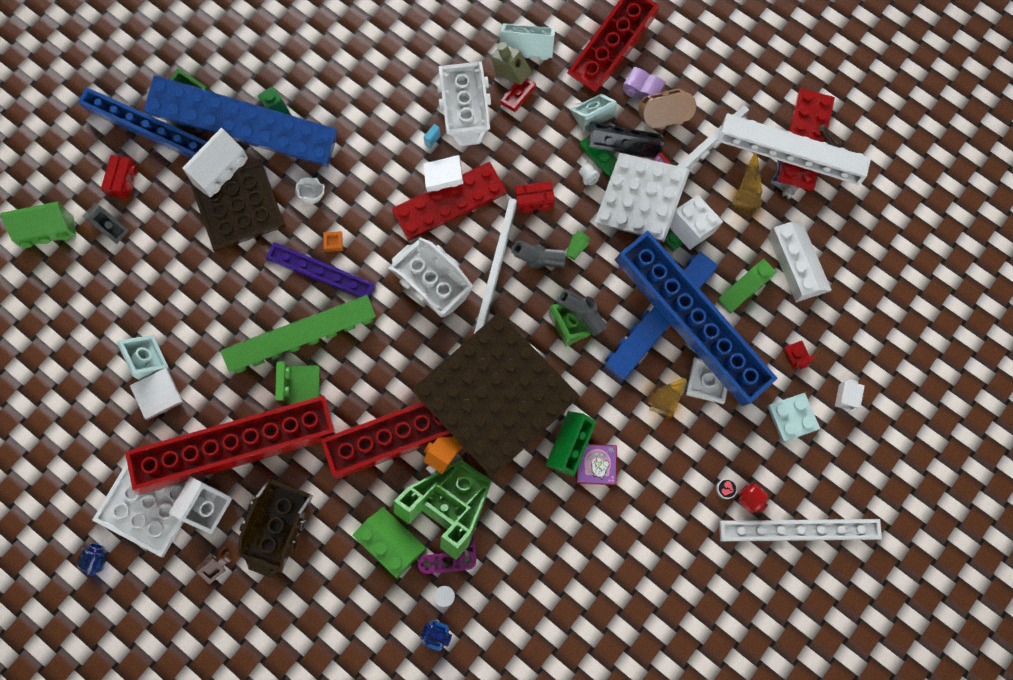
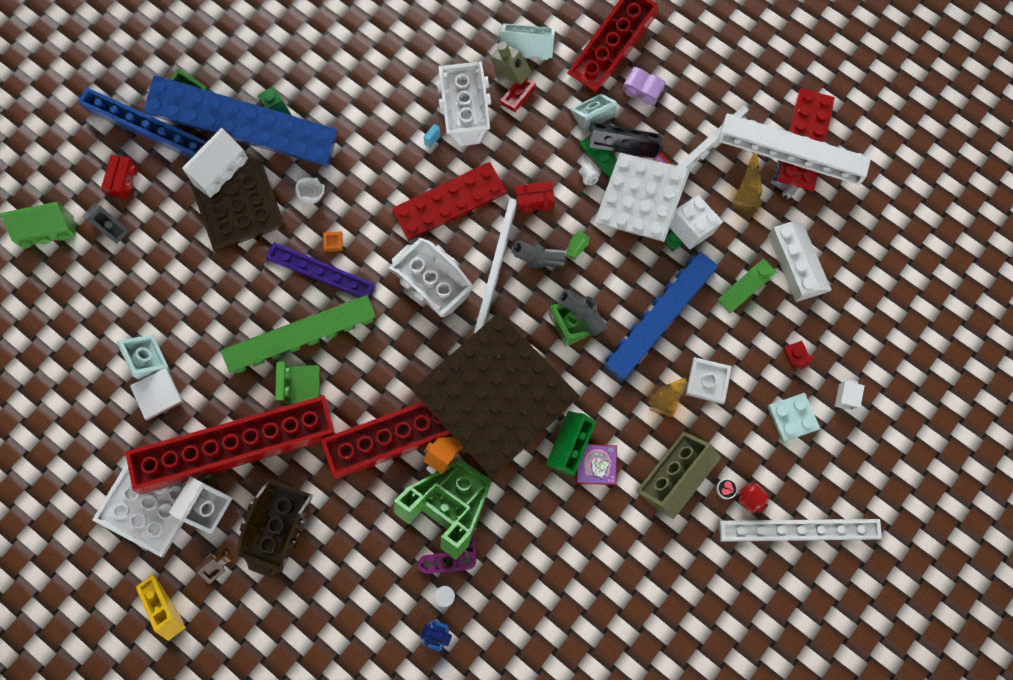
(92, 559): clear blue head -> none
(159, 608): none -> yellow slope
(389, 542): bright green slope -> none
(443, 173): white tile -> none
(667, 108): medium nougat brick -> none
(679, 474): none -> olive slope
(695, 319): blue brick -> none
(828, 138): dark brown piece -> none

